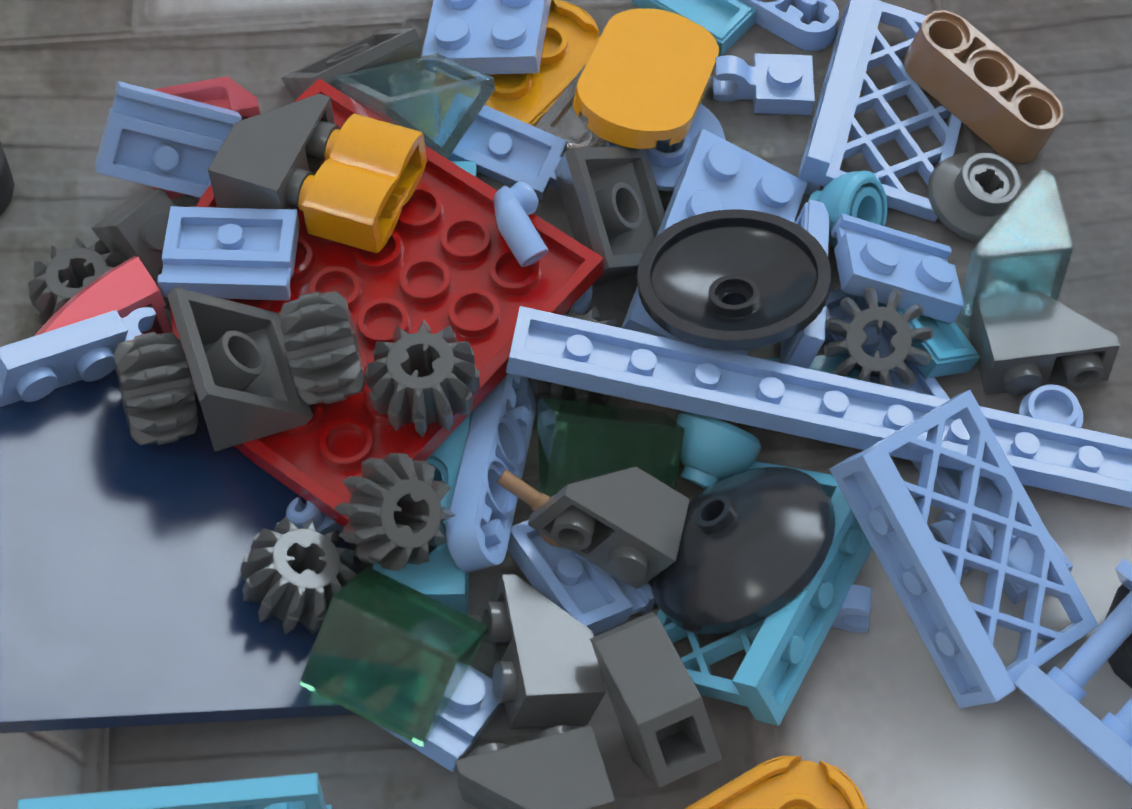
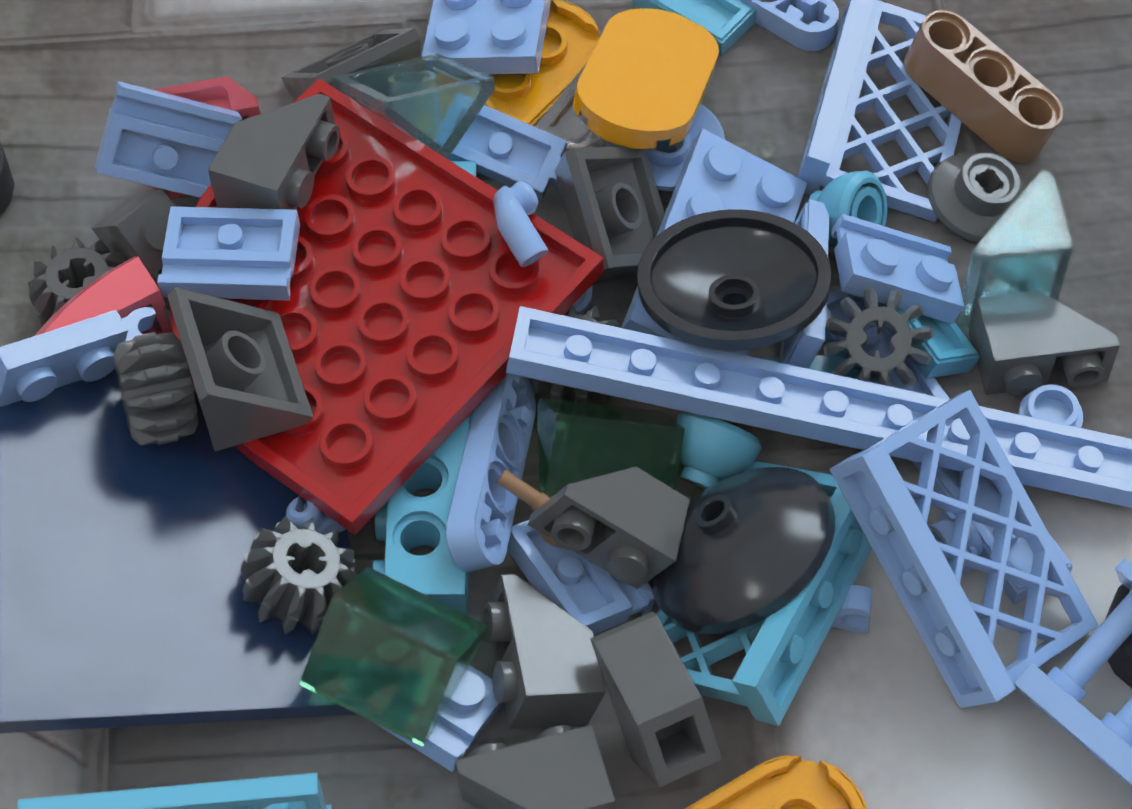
(322, 348): dark grey gear -> none
(363, 182): light orange brick -> none
(388, 535): dark grey gear -> none
(422, 378): dark grey gear -> none
(774, 83): light blue plate -> none

